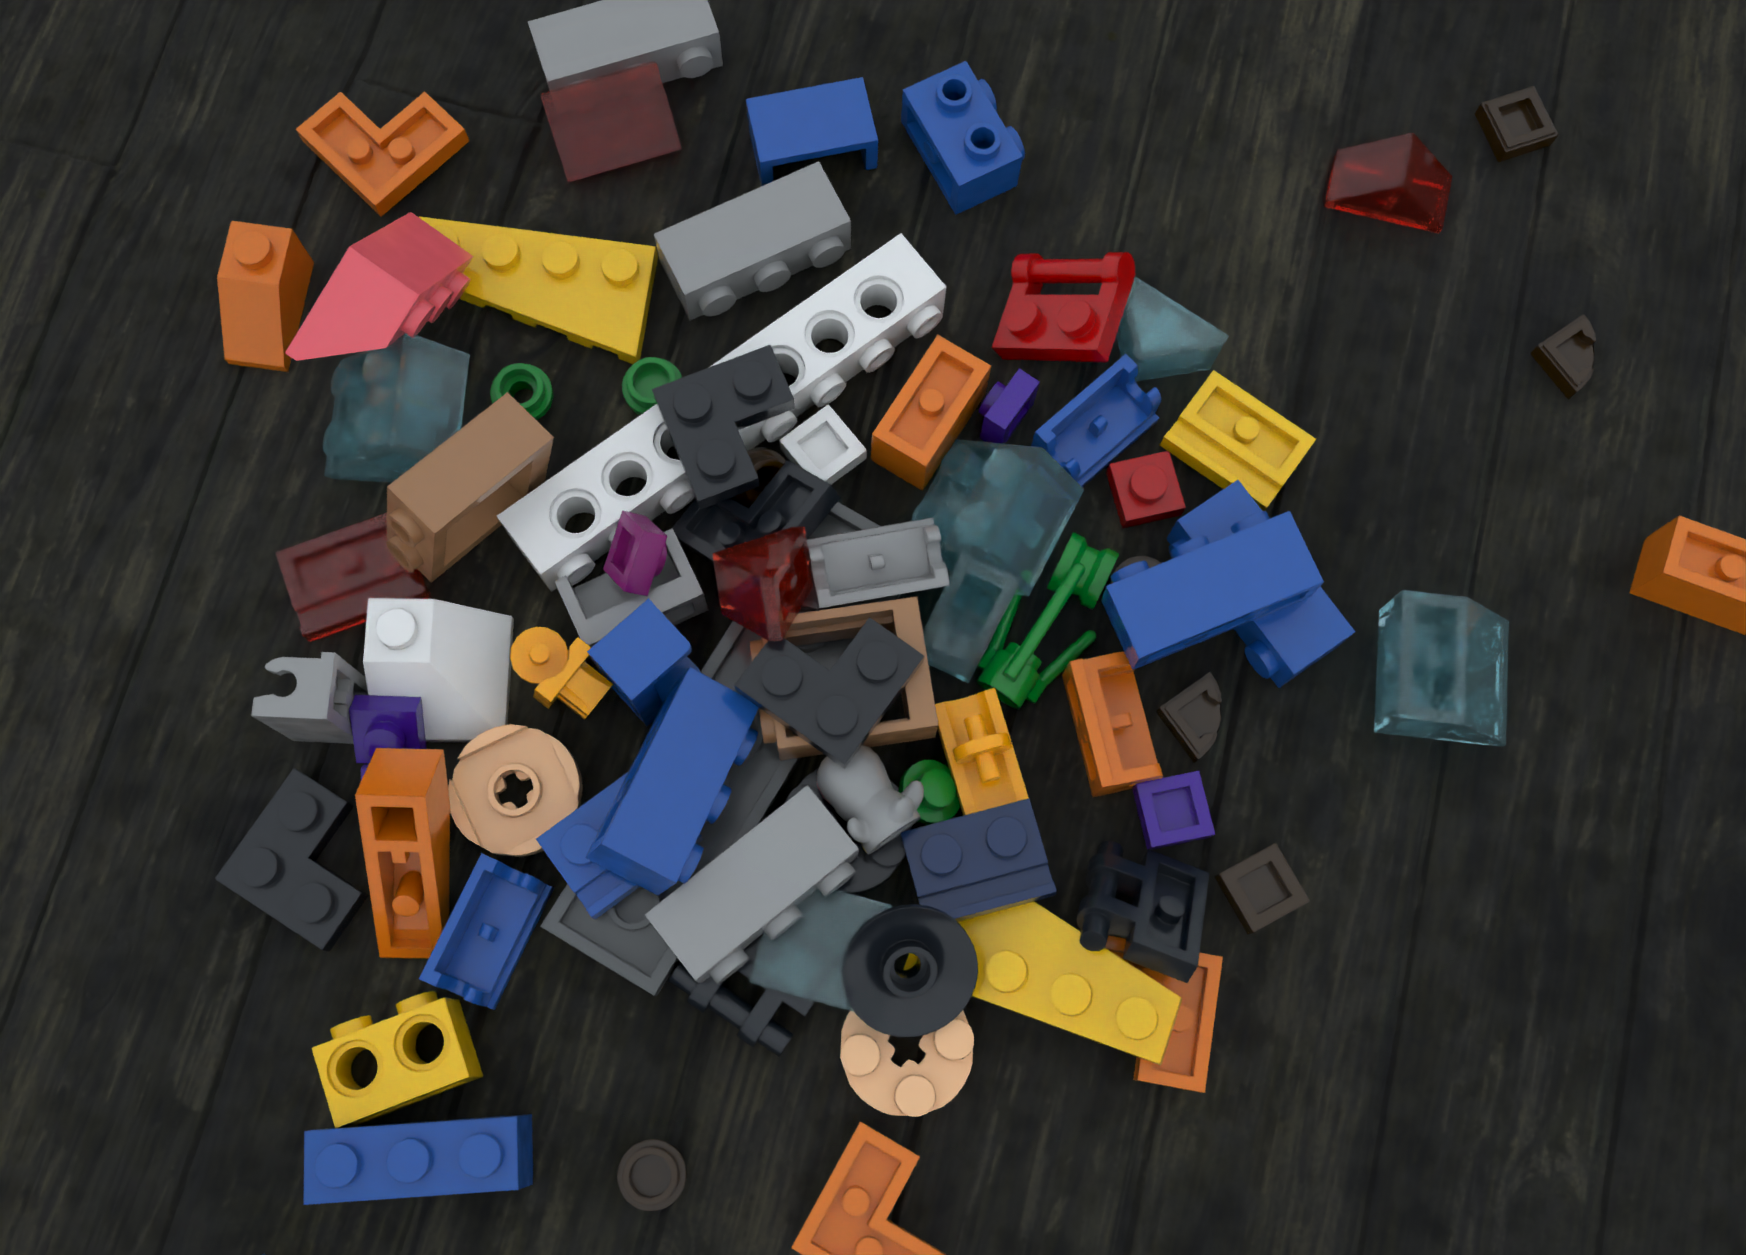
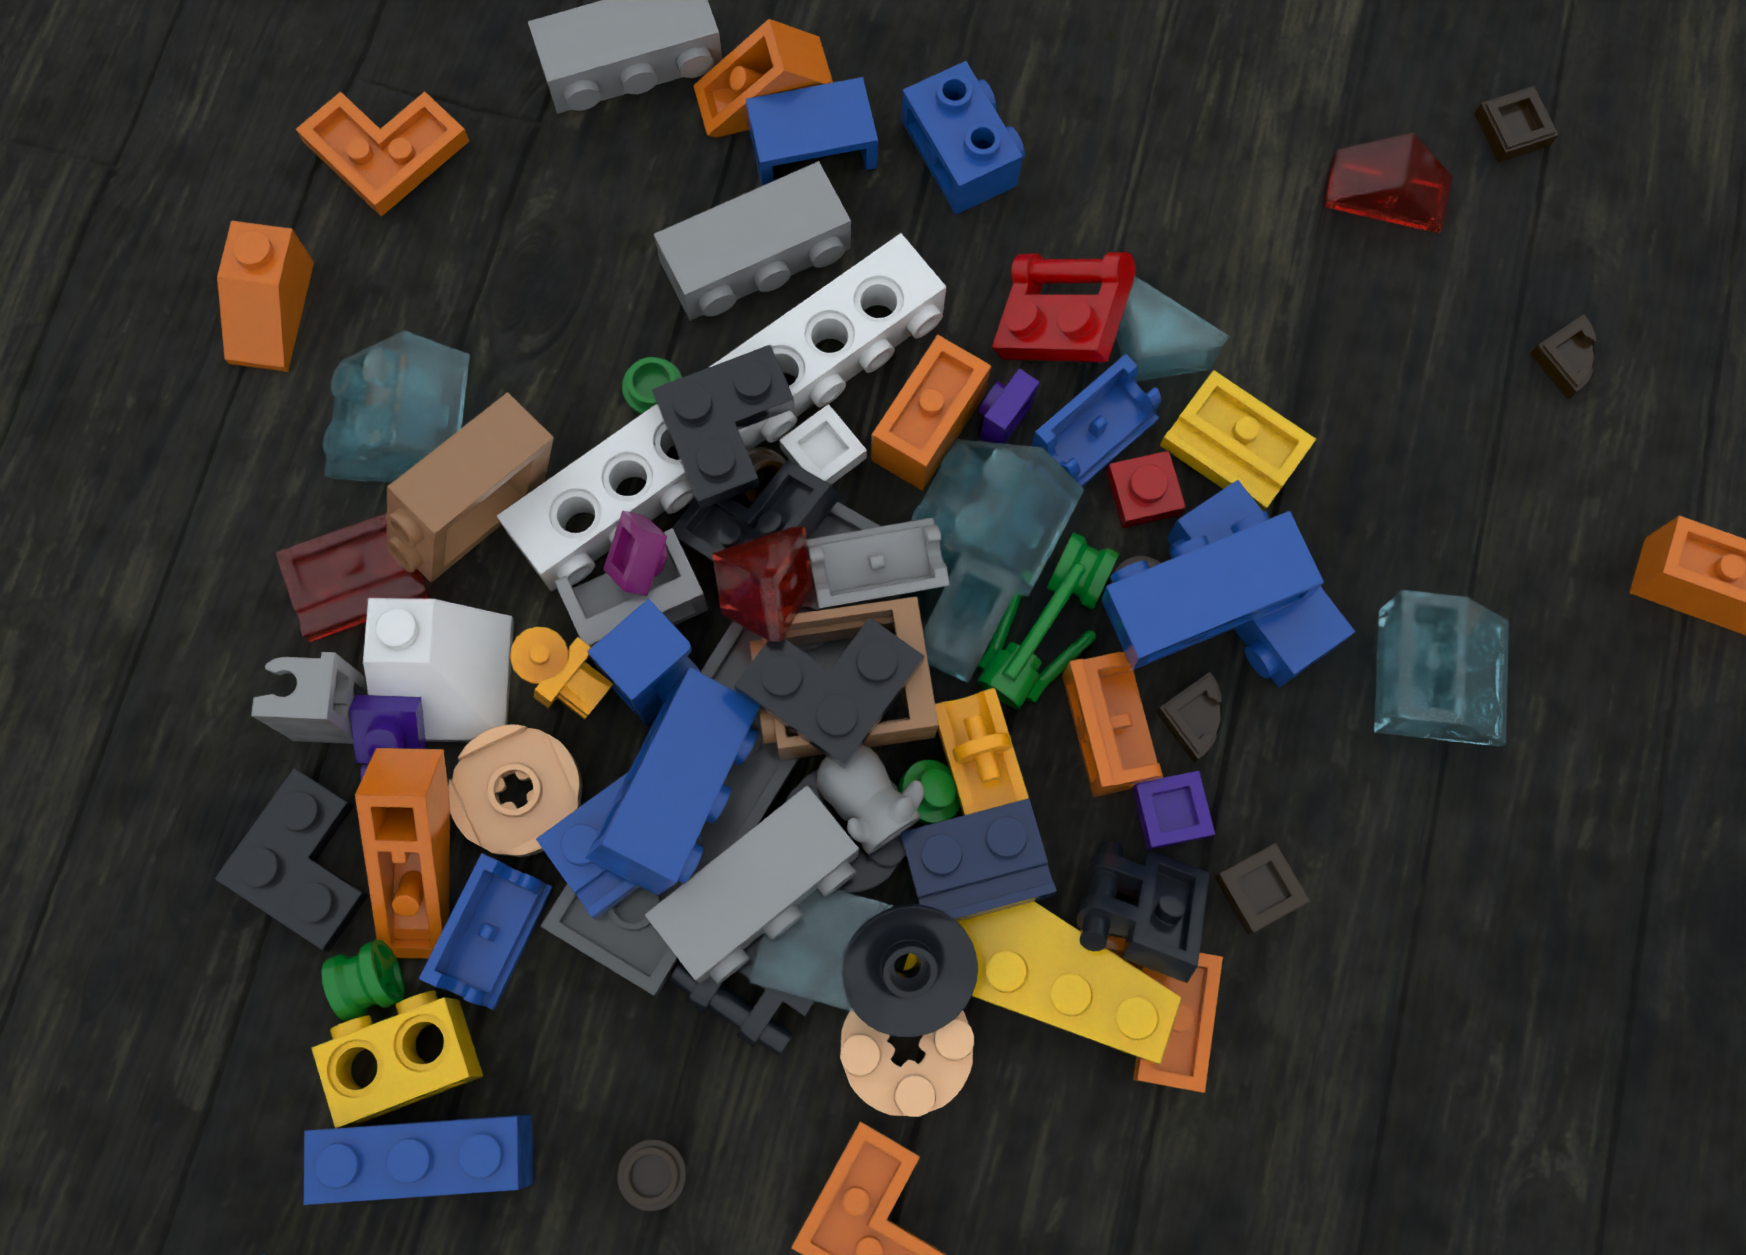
(363, 980): none -> green wheel
(384, 290): coral slope -> none
(524, 376): green plate -> none
(566, 283): yellow wing -> none
(611, 121): clear red plate -> none
(765, 63): none -> orange slope

